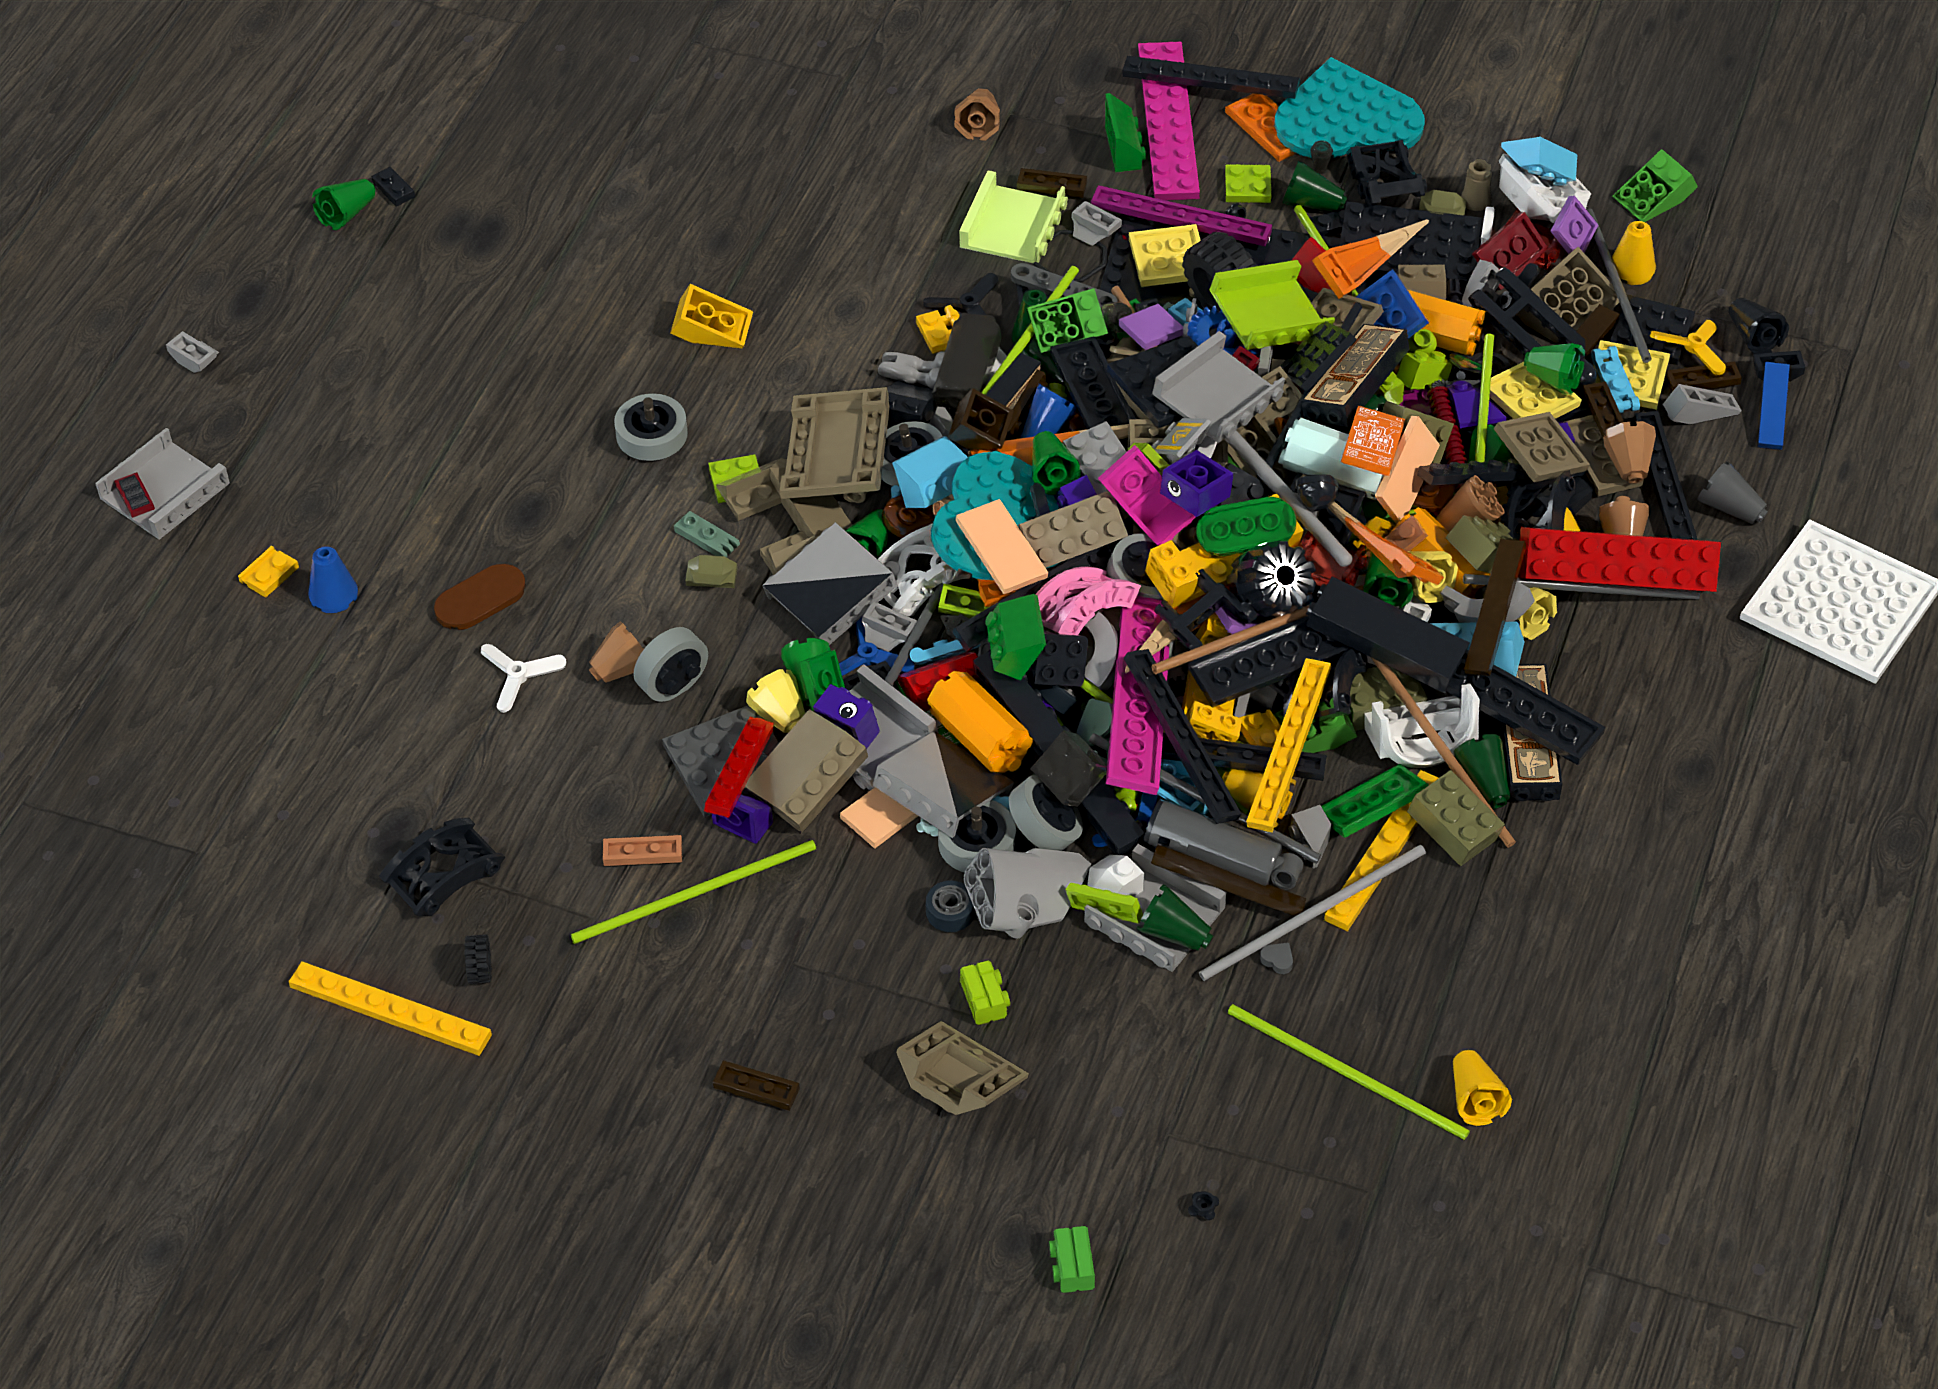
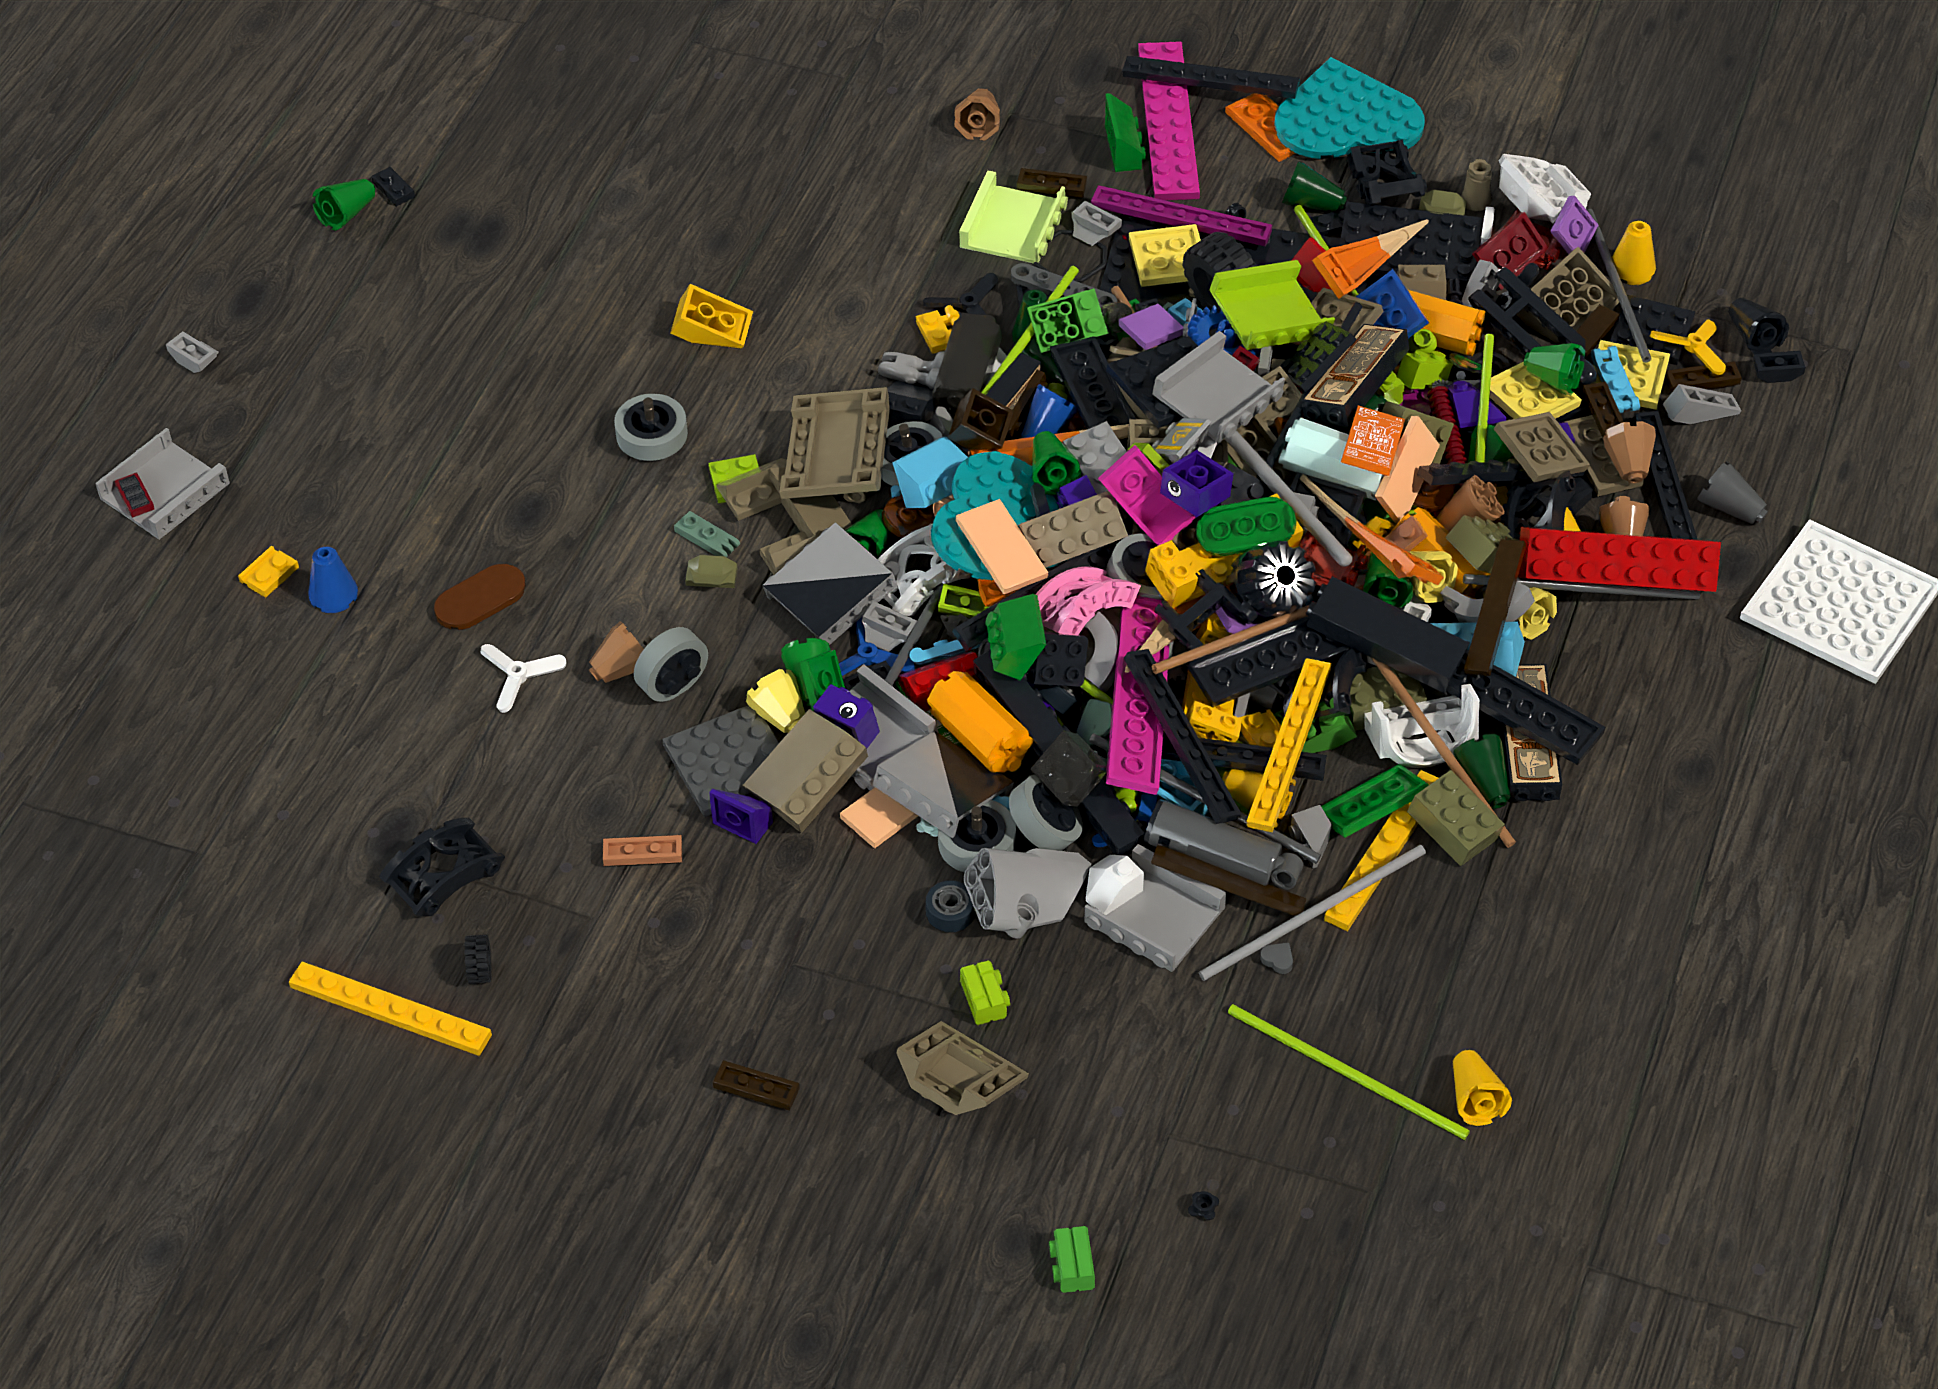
(693, 891): lime piece -> none
(739, 767): red plate -> none
(1109, 903): lime plate -> none
(1175, 921): dark green cone -> none
(1248, 183): lime plate -> none
(1317, 491): black hat -> none
(1321, 155): clear smoke cone -> none
(1543, 159): medium azure slope -> none
(1656, 187): bright green slope -> none
(1773, 405): blue tile -> none

